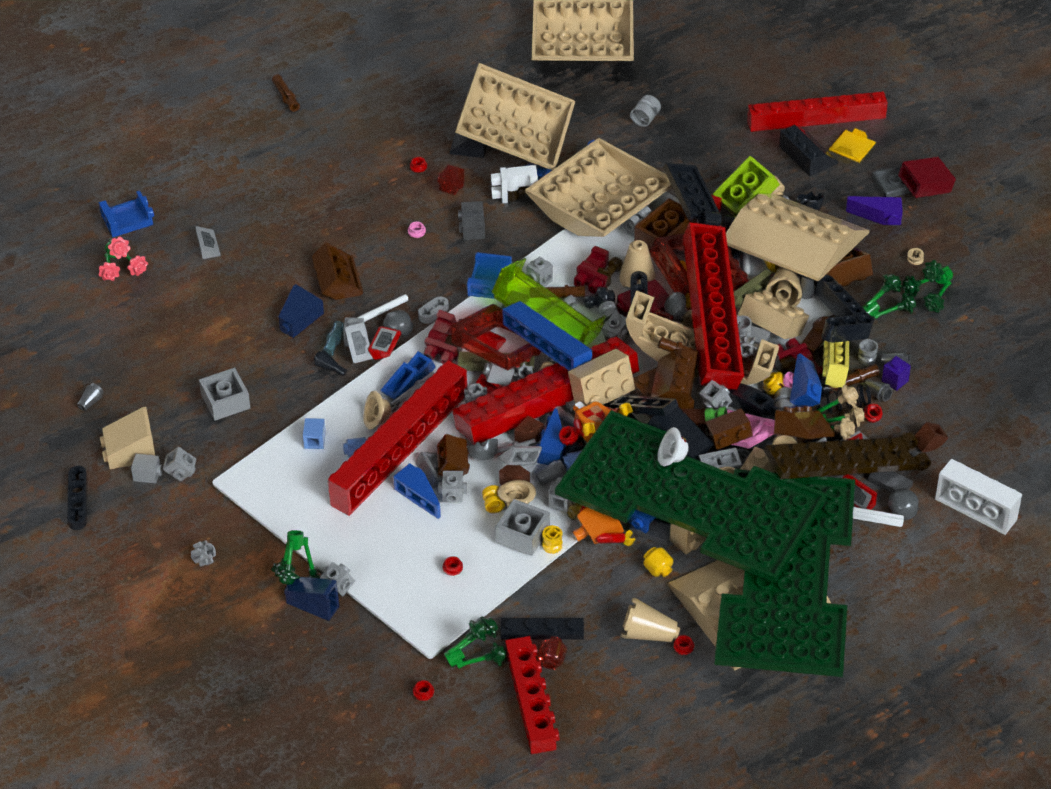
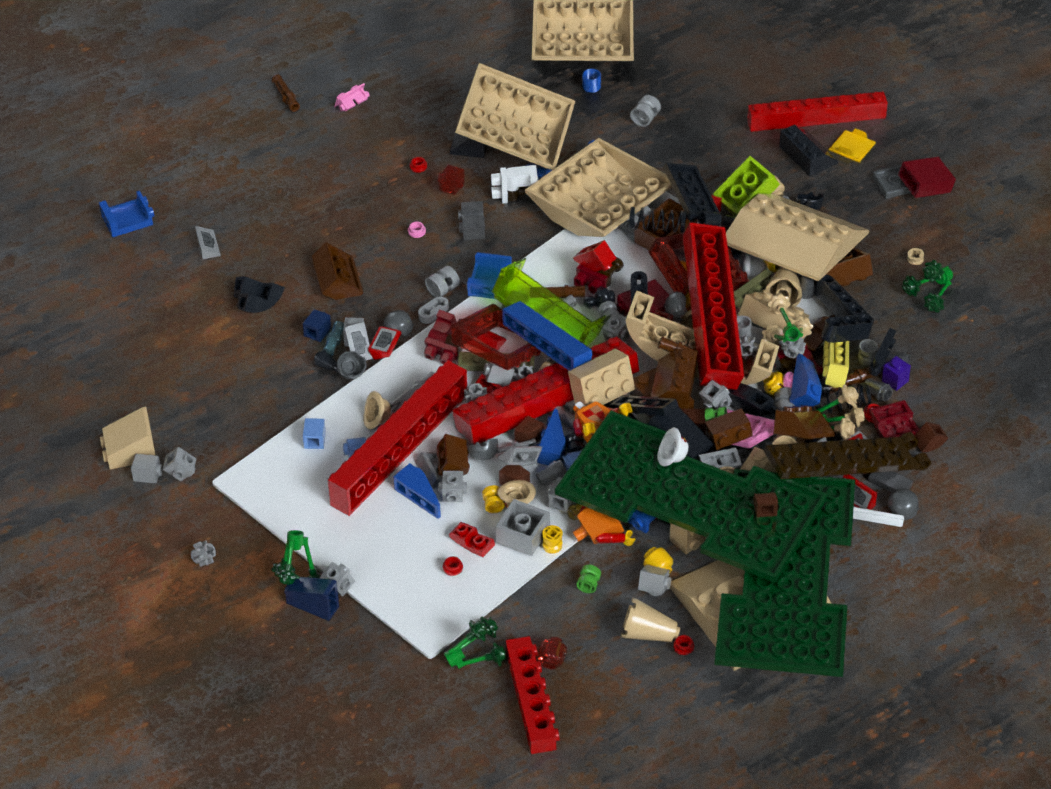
(80, 497): black beam -> none
(90, 396): flat silver cone -> none
(115, 249): coral plant -> none
(224, 394): light grey brick -> none
(255, 295): none -> black brick
(299, 311): dark blue slope -> none
(317, 325): none -> dark blue brick
(345, 100): none -> bright pink hinge
(351, 365): none -> dark grey hair
(379, 310): white bar -> none
(407, 375): blue slope -> none
(423, 686): red plate -> none
(442, 281): none -> light grey wheel
(470, 539): none -> red slope
(540, 271): light grey brick -> none
(542, 628): black plate -> none
(568, 435): red plate -> none
(588, 579): none -> bright green wheel
(591, 80): none -> blue piece
(596, 257): none -> red slope
(632, 223): none -> black piece
(636, 259): tan cone -> none
(654, 580): none -> light grey brick
(765, 504): none -> copper brick
(792, 349): none -> light grey gear
(799, 328): none -> tan plant
(877, 209): dark purple slope -> none
(882, 353): none -> black plate
(892, 283): plant -> none
(894, 420): none -> dark red slope
(978, 496): white brick -> none

